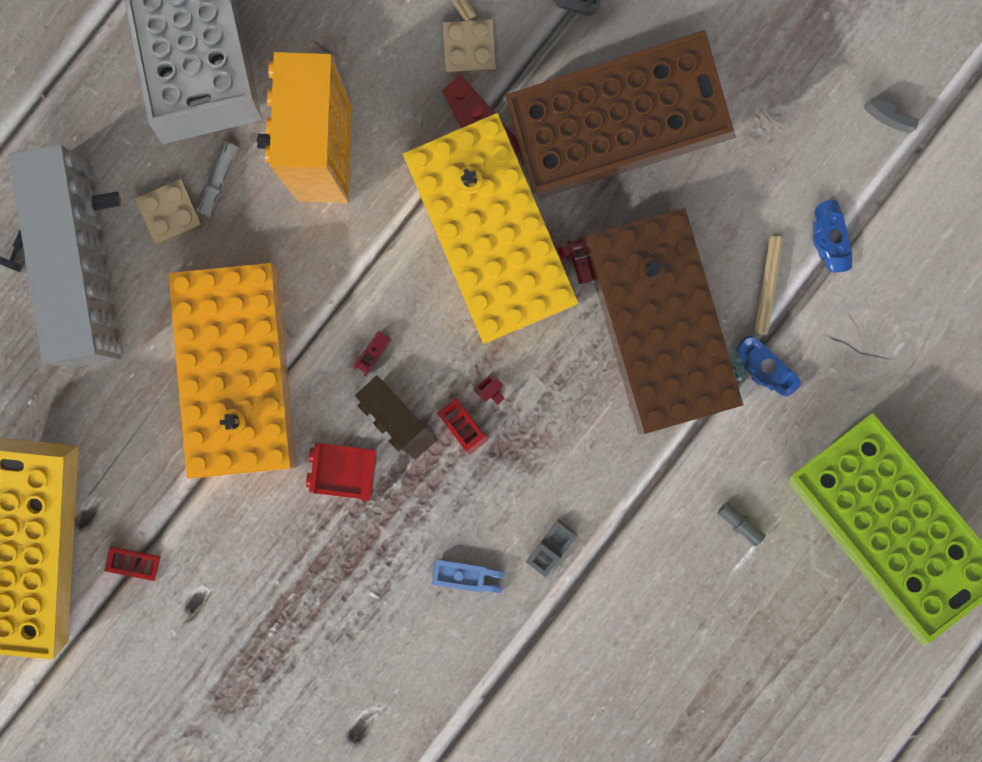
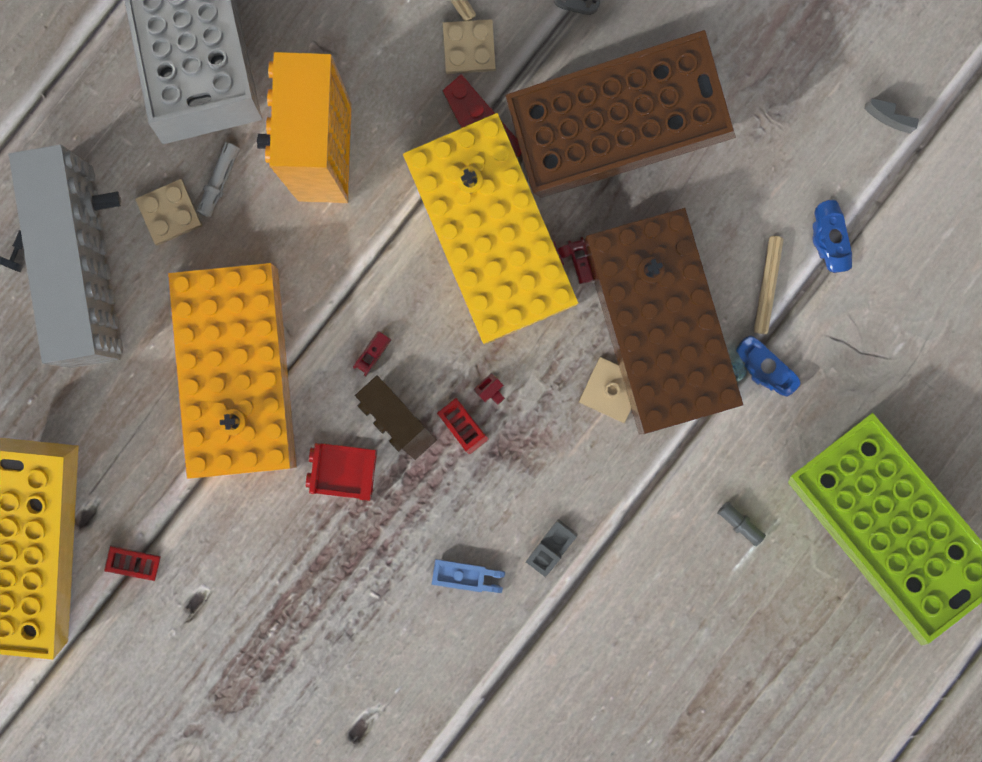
(607, 391): none -> tan plate

